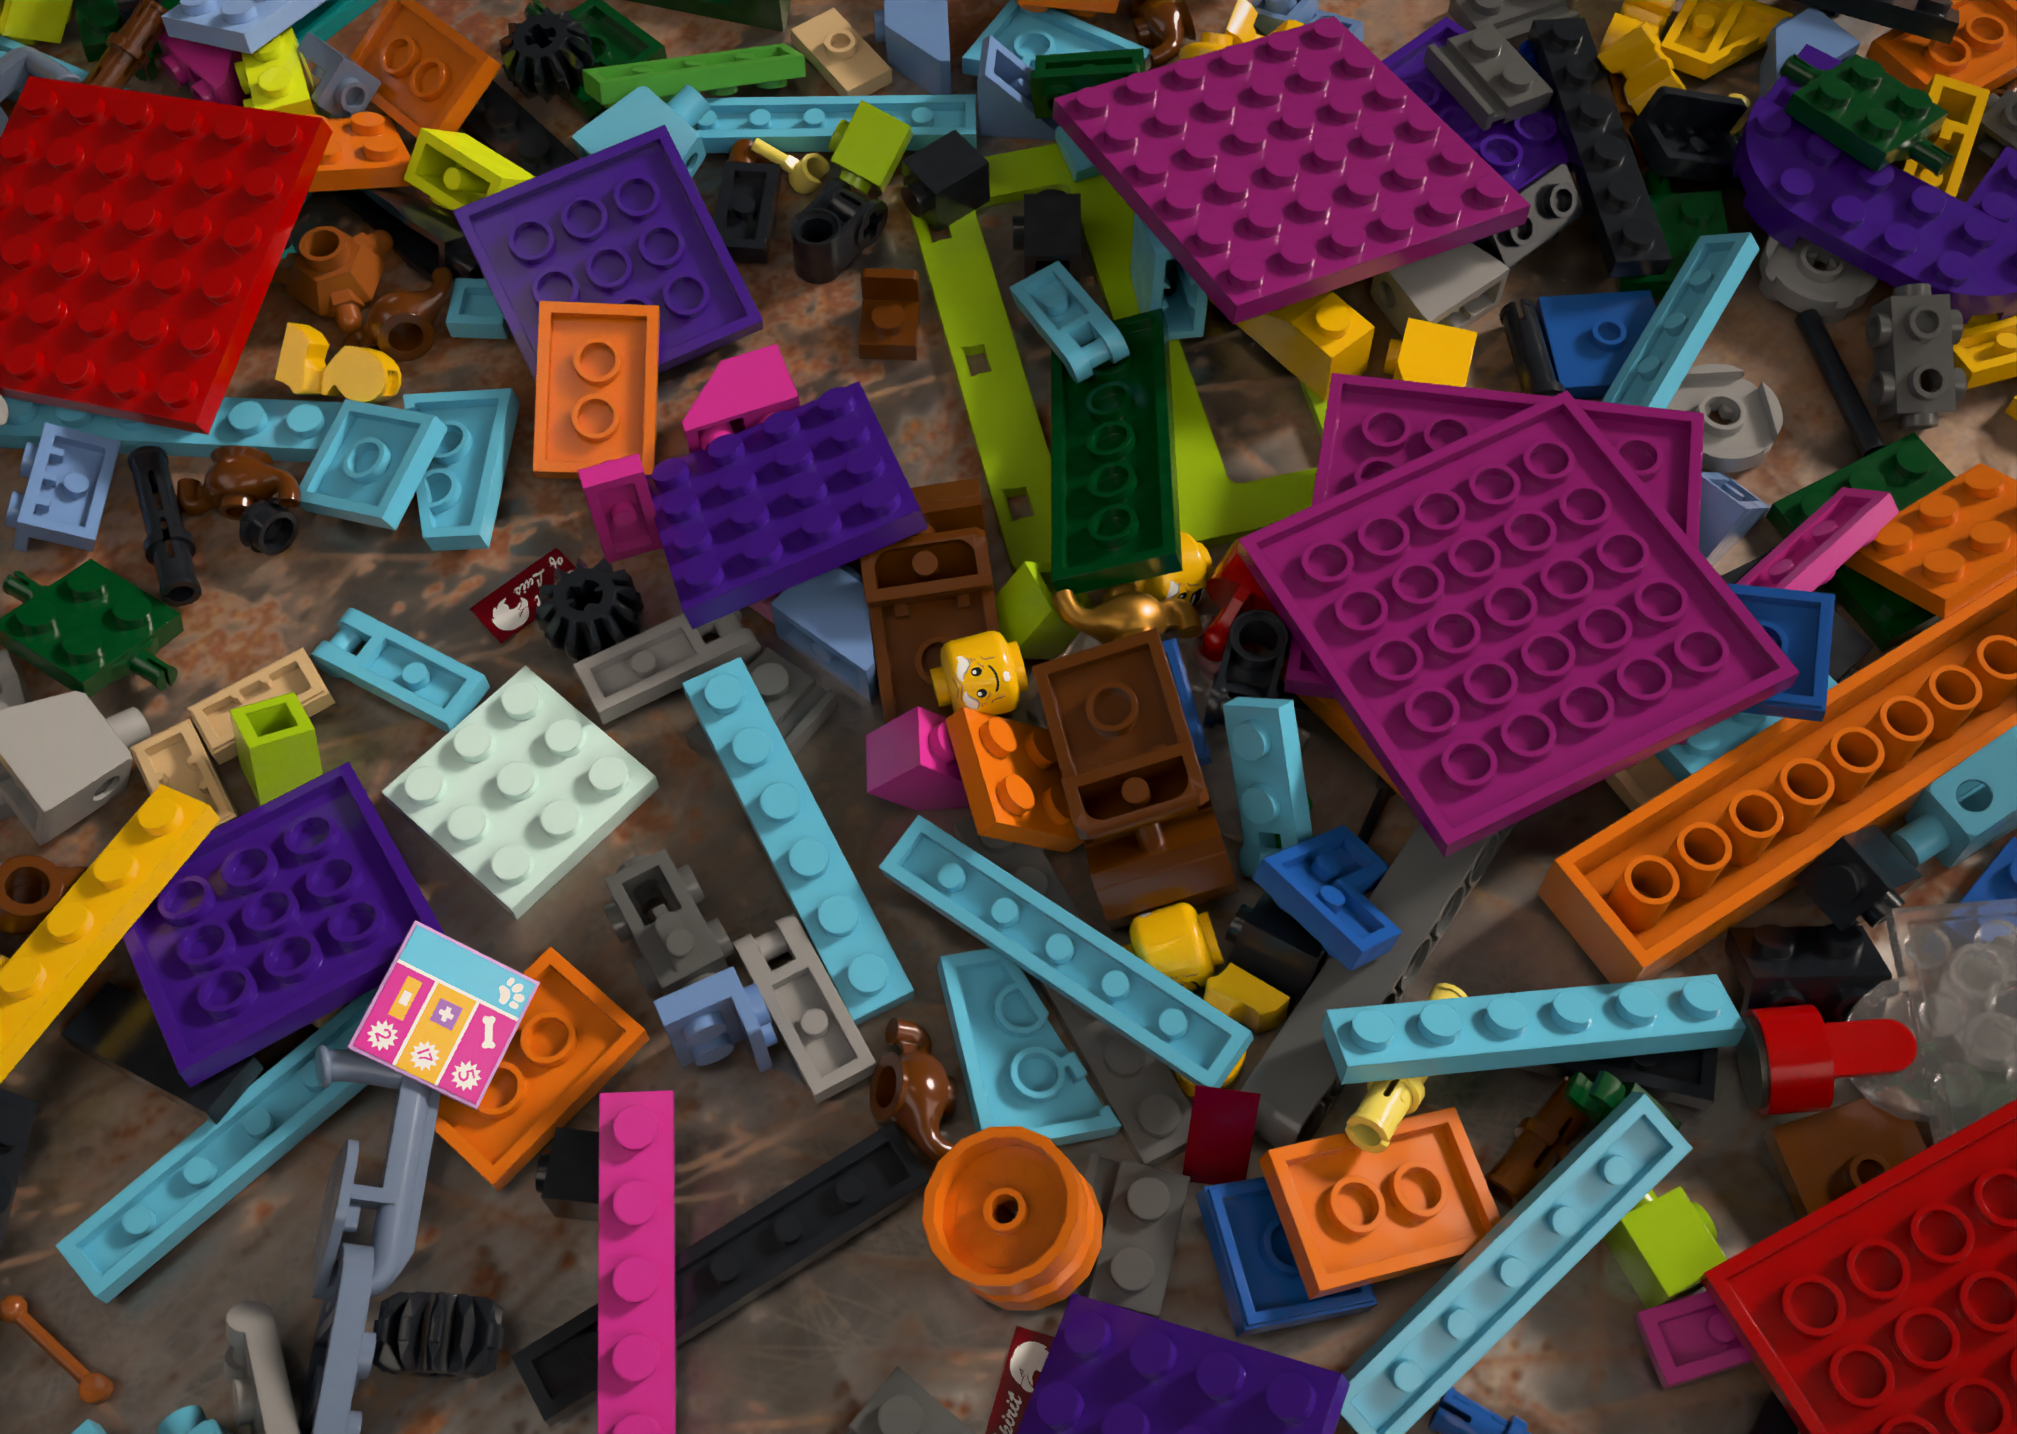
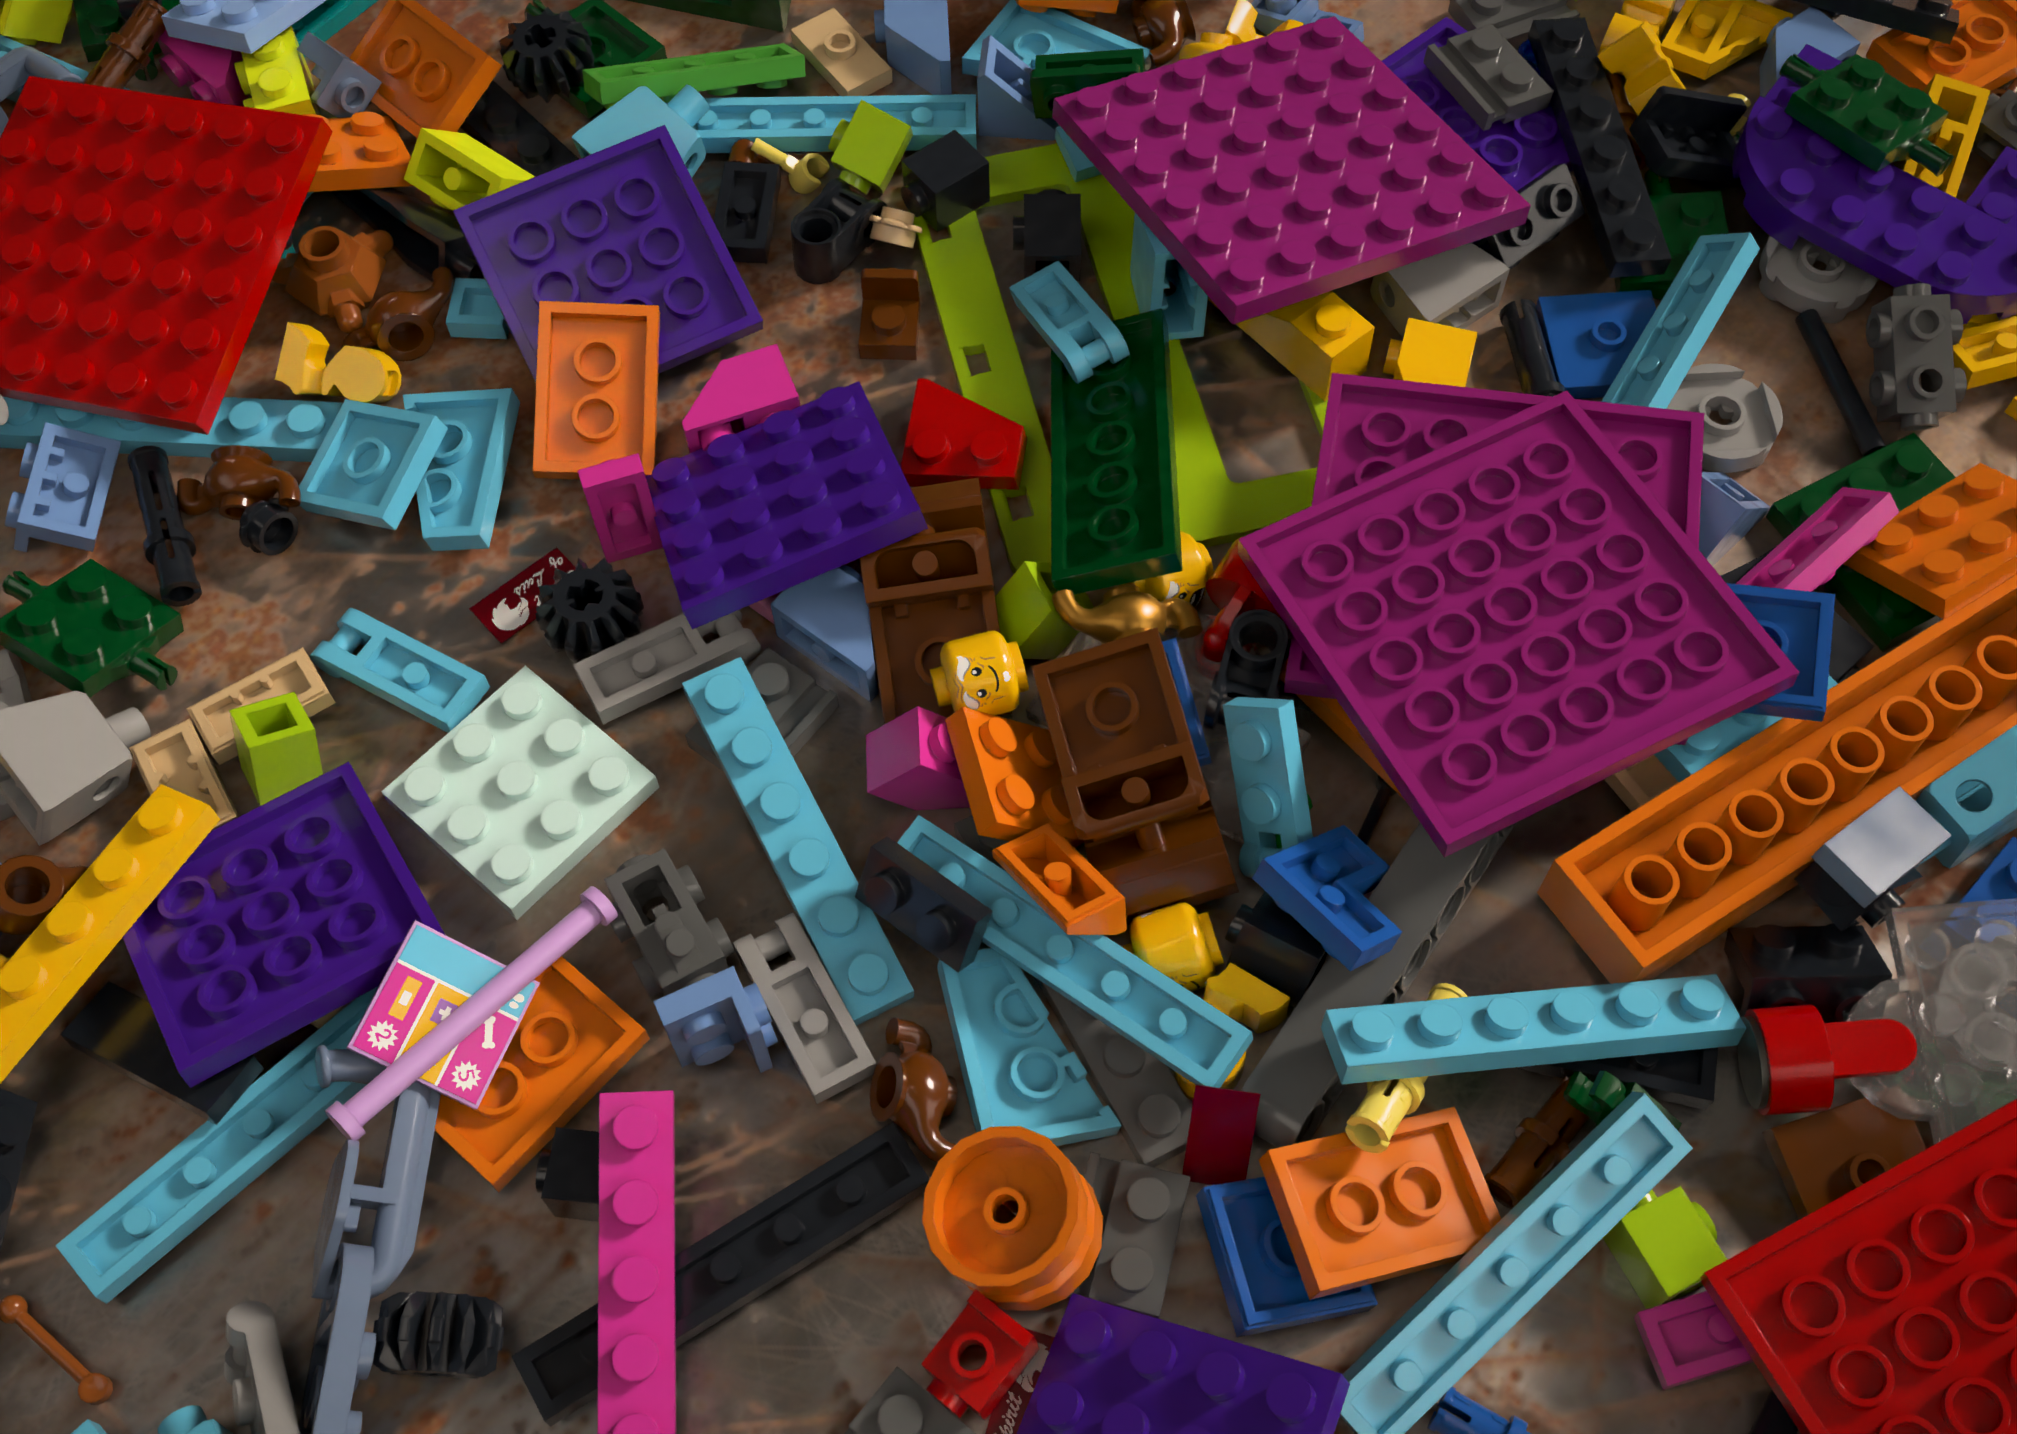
(471, 1014): none -> lavender bar
(894, 227): none -> tan plate
(923, 904): none -> black plate
(960, 441): none -> red wing
(1008, 1354): none -> red brick
(1063, 883): none -> orange slope
(1881, 846): none -> tile

